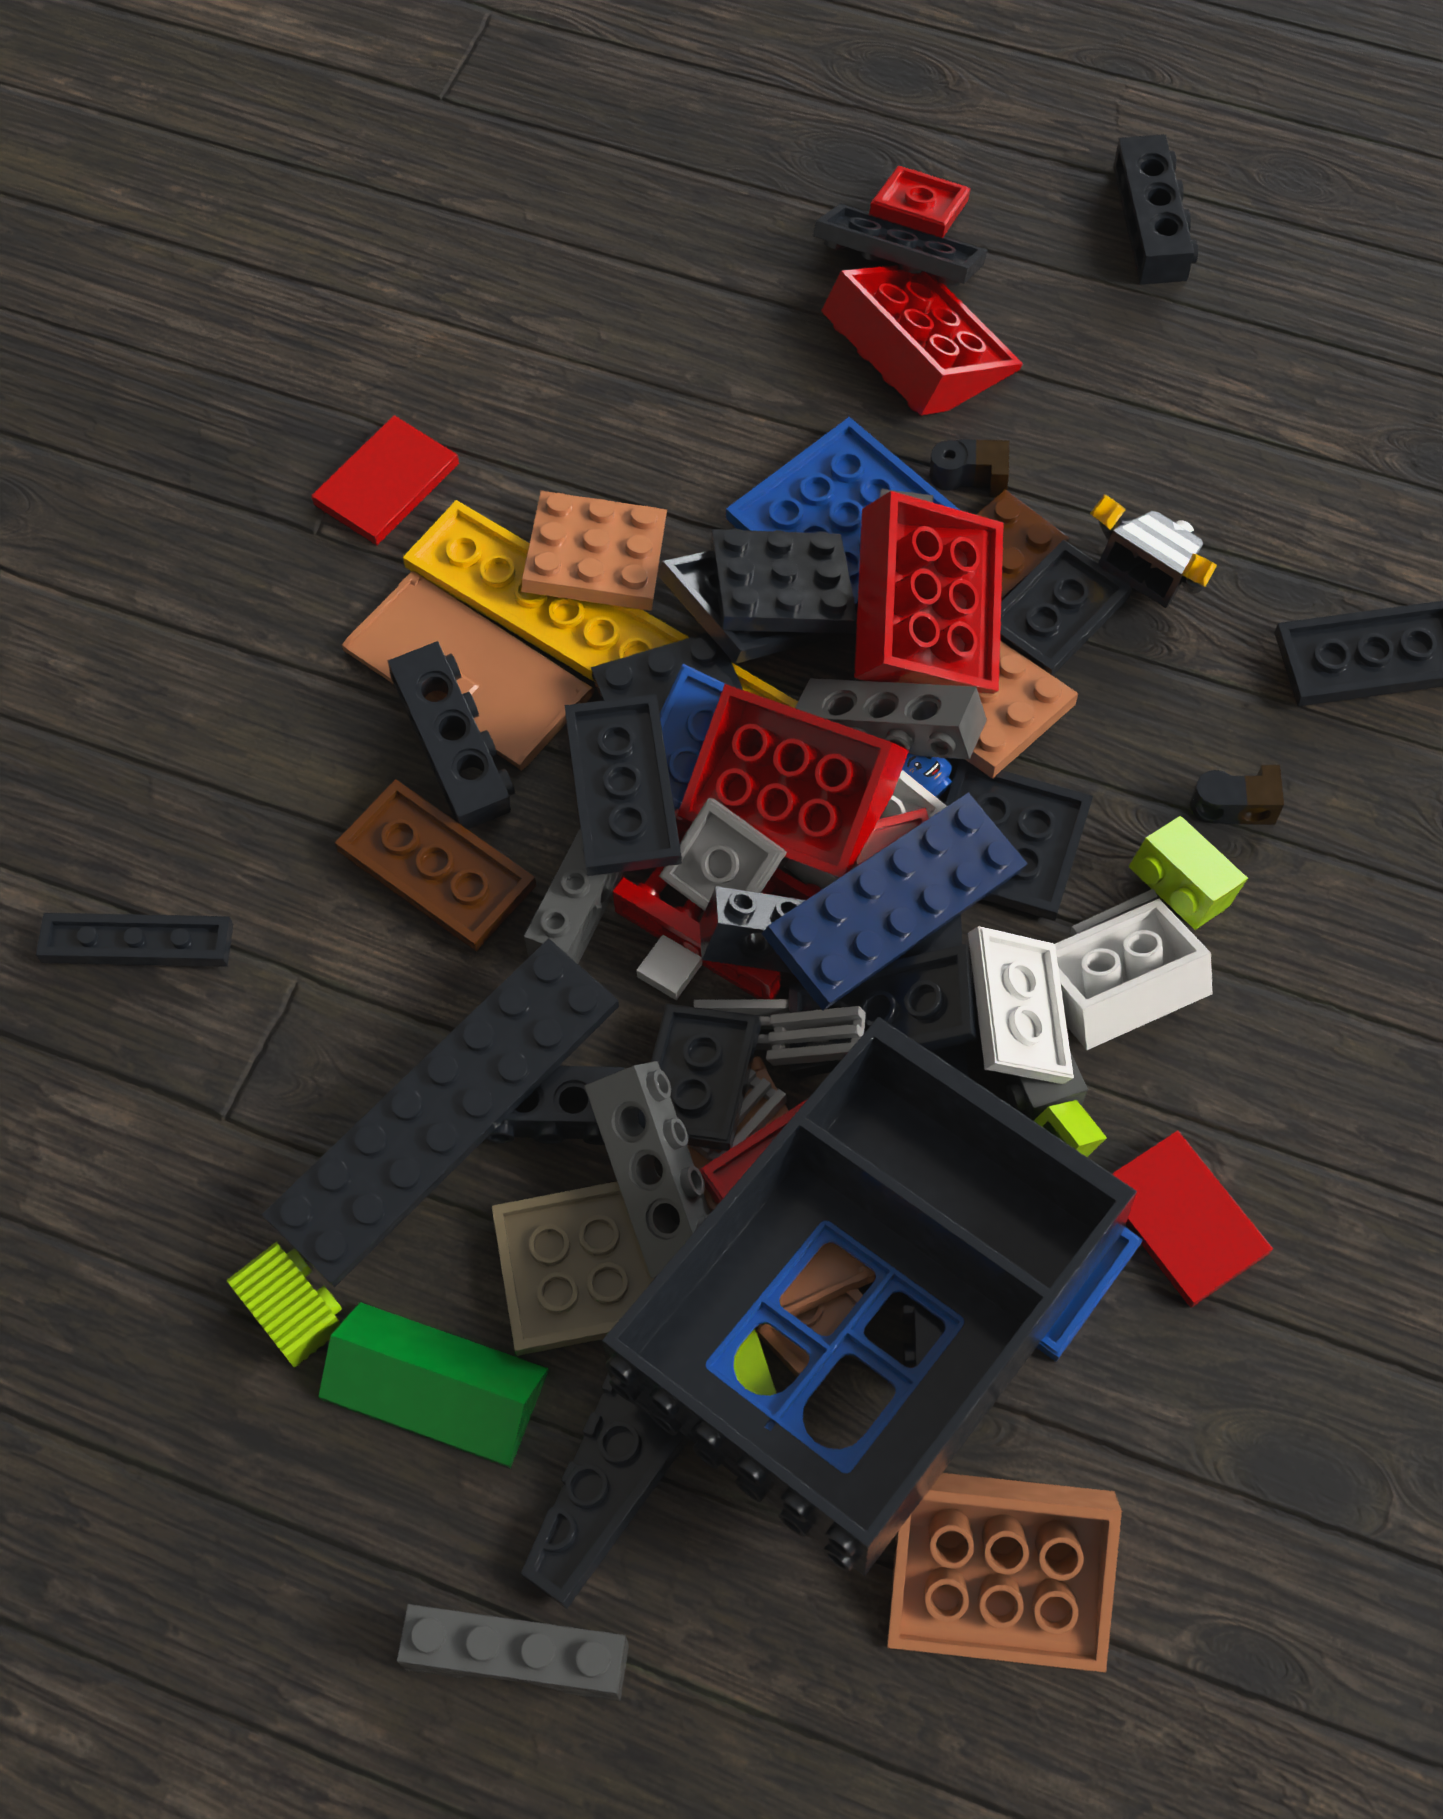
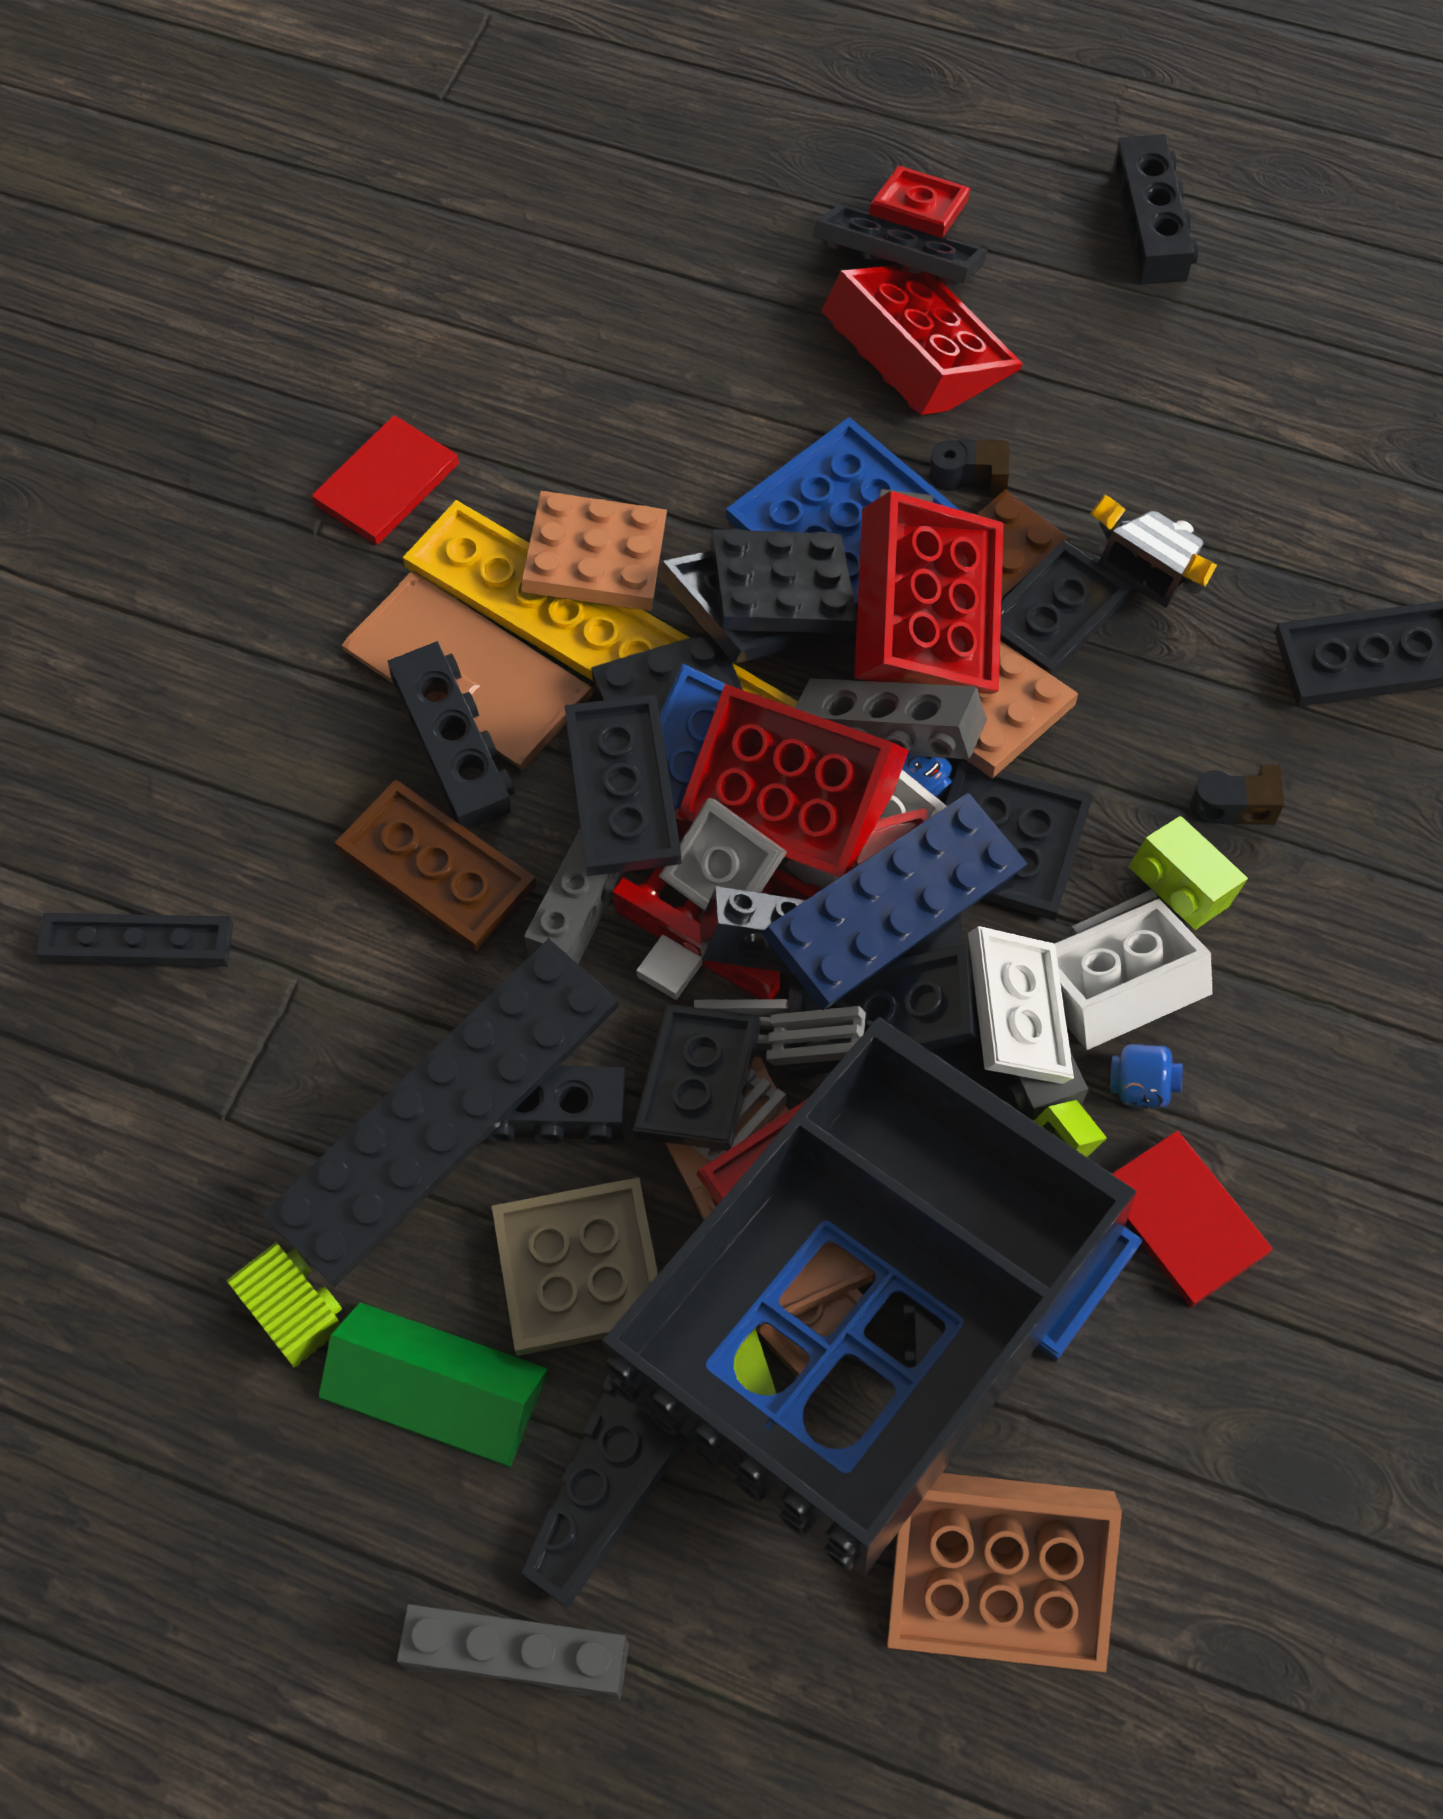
(633, 1153): dark grey brick -> none
(1145, 1076): none -> blue head

